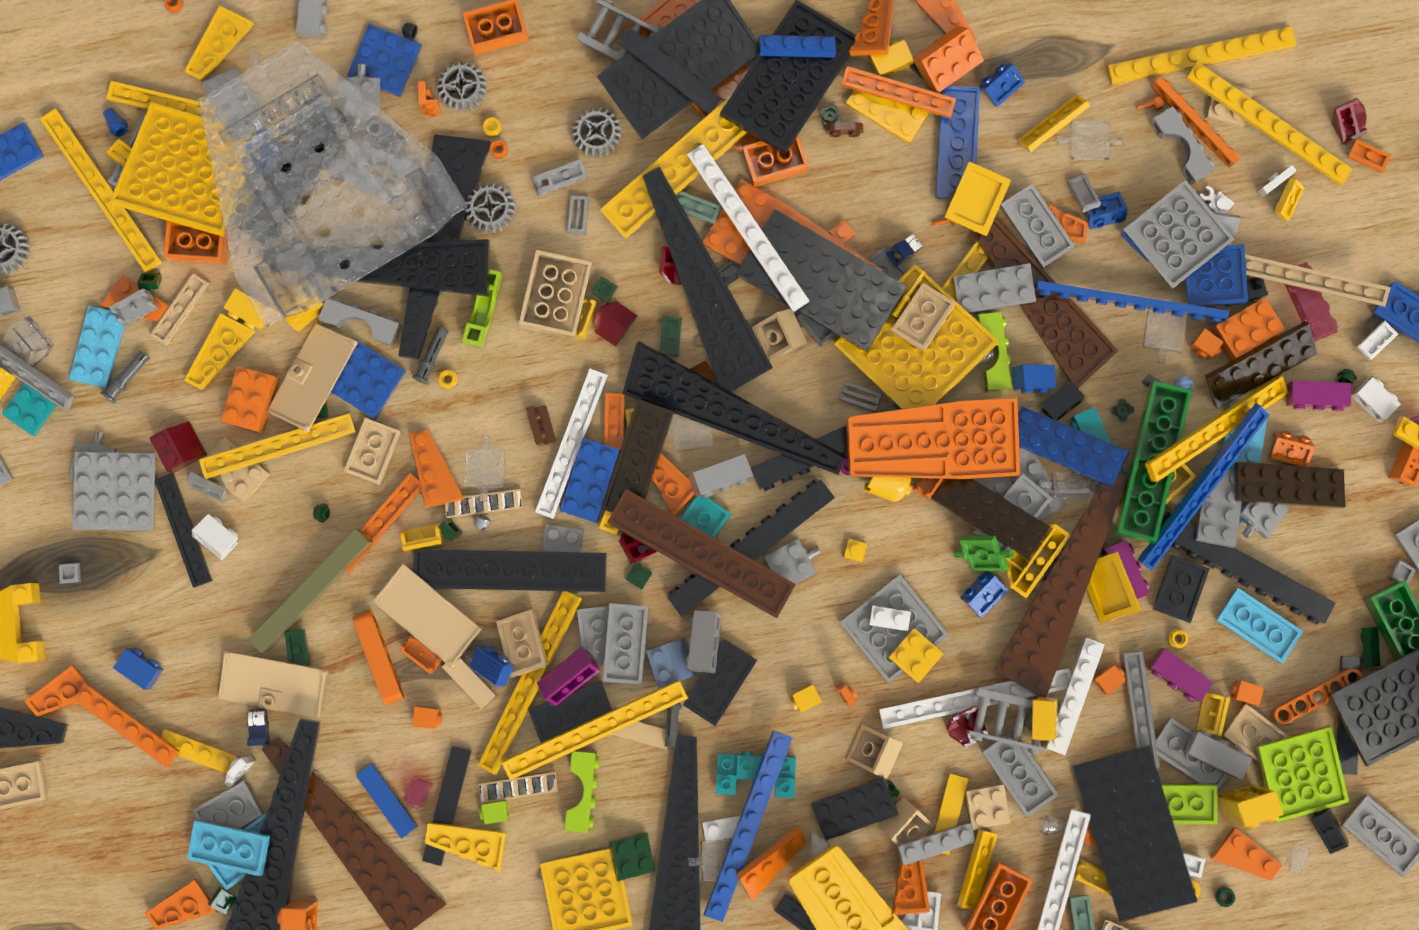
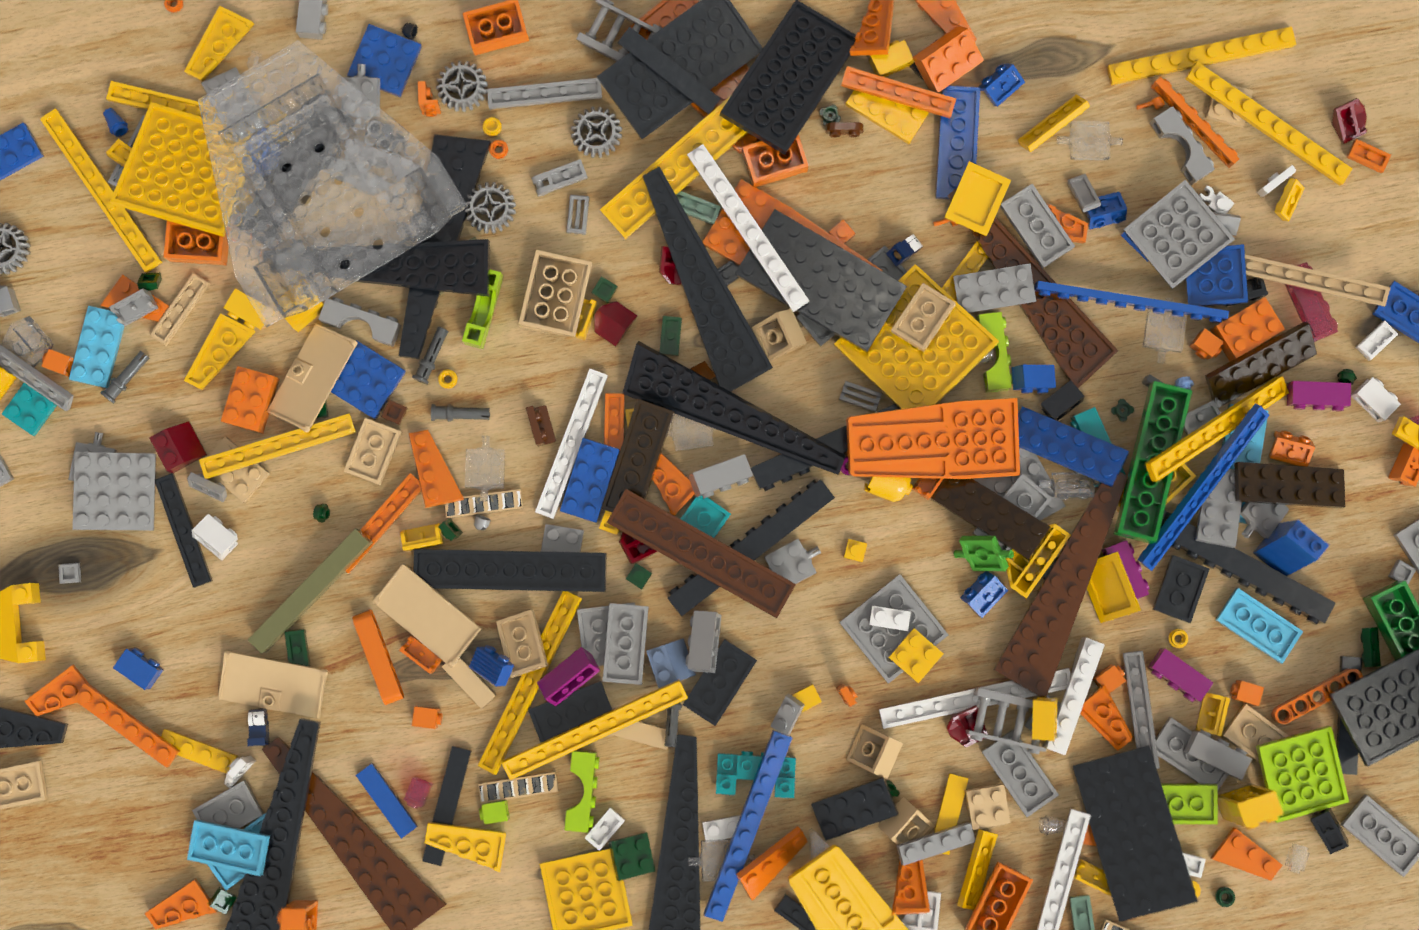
(57, 362): none -> orange brick
(394, 412): none -> reddish brown plate
(449, 413): none -> dark grey pin
(544, 93): none -> light grey plate
(604, 828): none -> white plate
(787, 714): none -> light grey plate
(797, 46): blue plate -> none
(906, 298): yellow piece -> none
(1106, 719): none -> orange wing
(1200, 416): none -> light grey plate
(1290, 547): none -> blue slope

